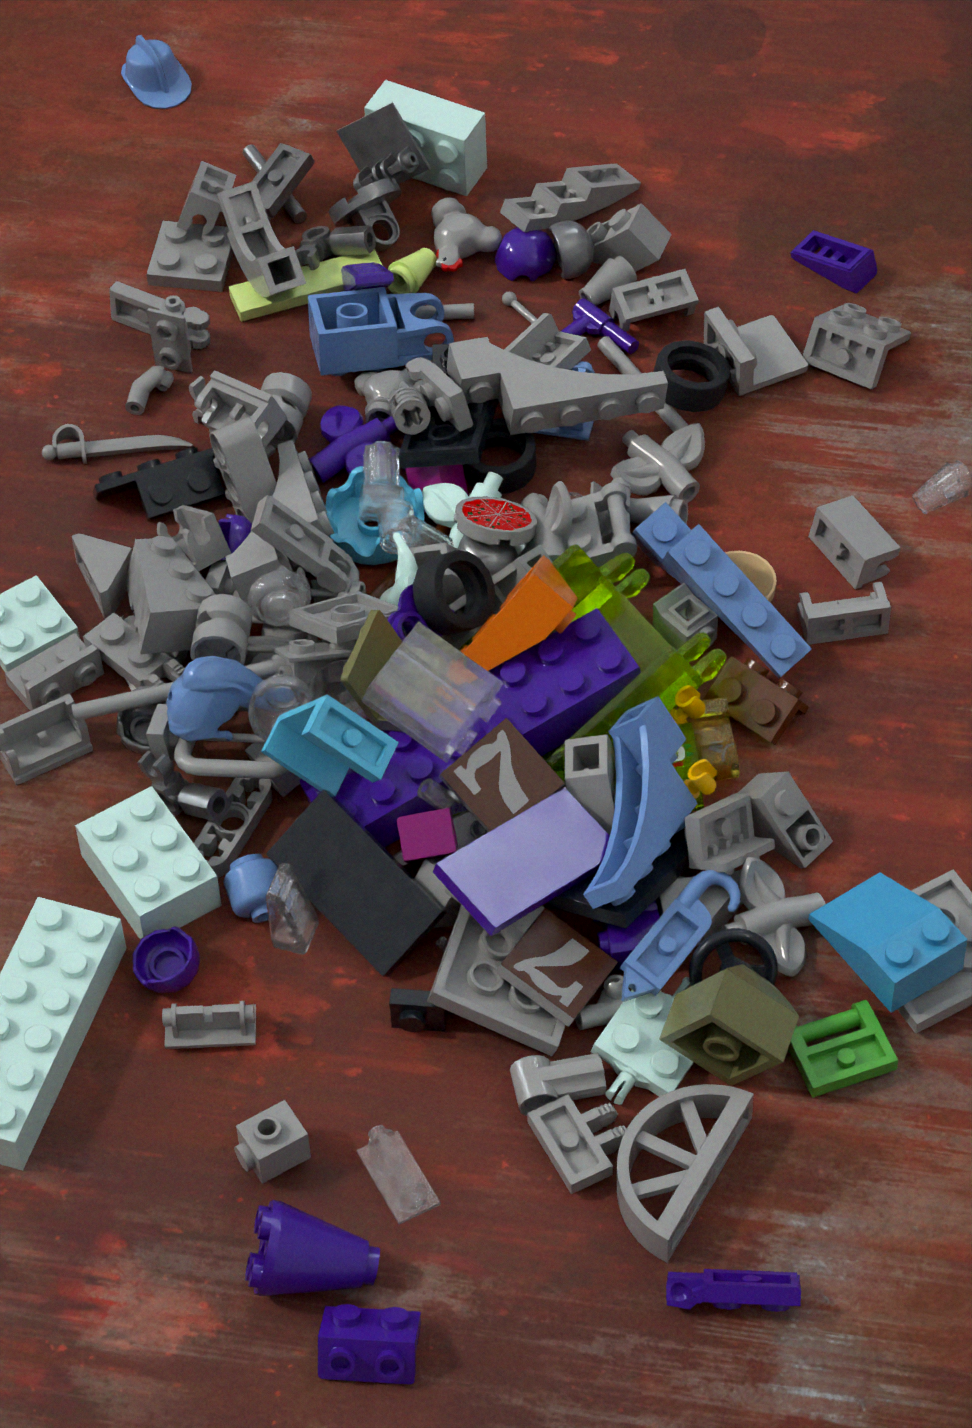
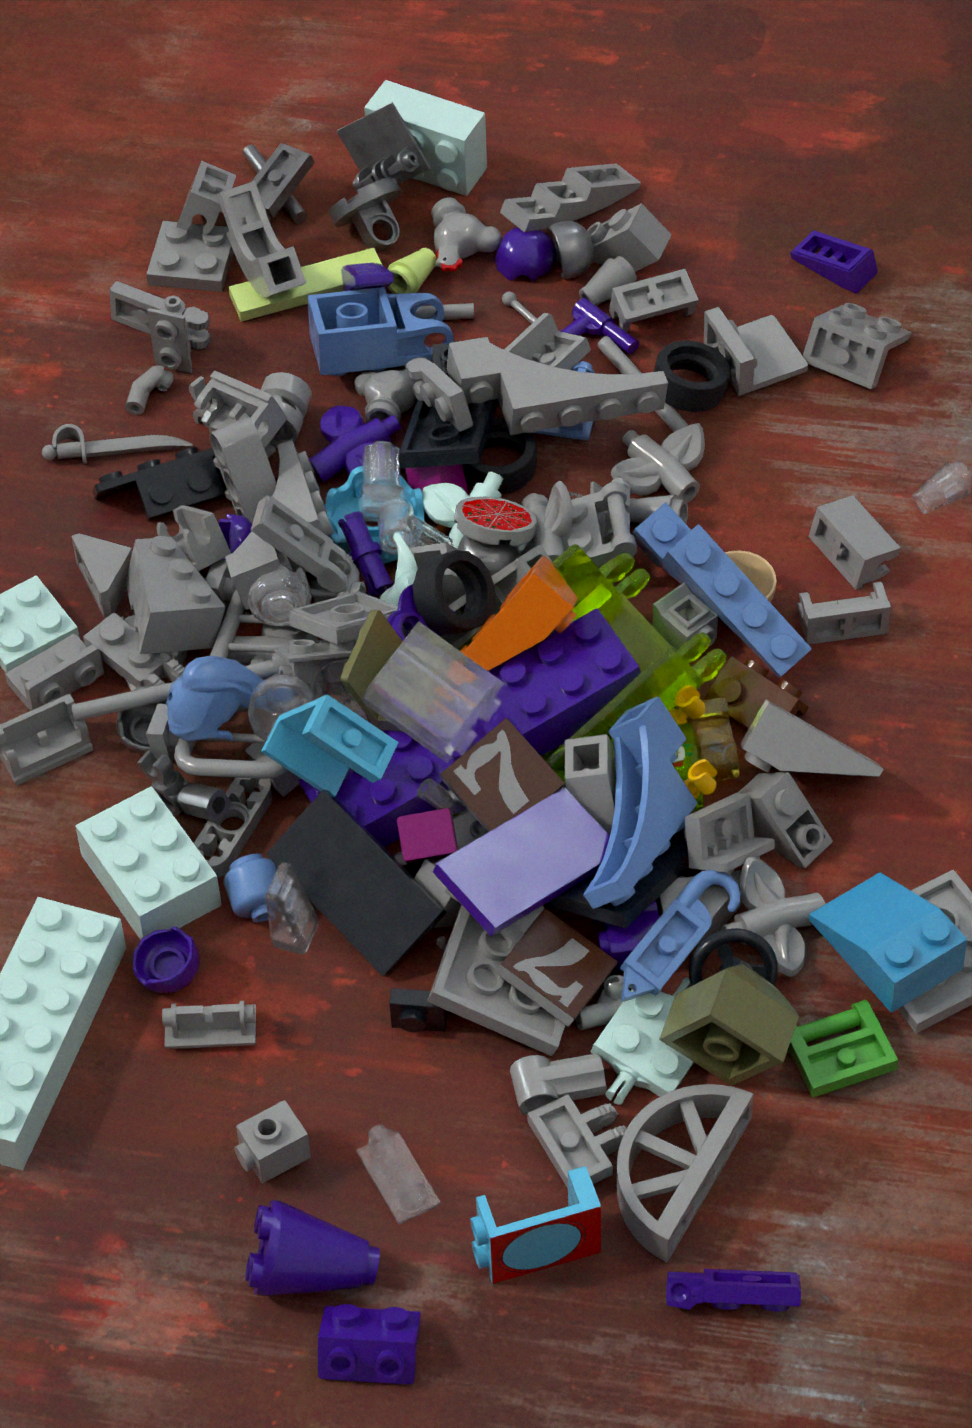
(155, 74): medium blue piece -> none
(222, 628): light grey wheel -> none
(342, 241): flat silver bar -> none
(365, 553): none -> dark purple pin
(409, 409): light grey hinge -> none
(541, 1239): none -> medium azure panel
(794, 745): none -> light grey slope

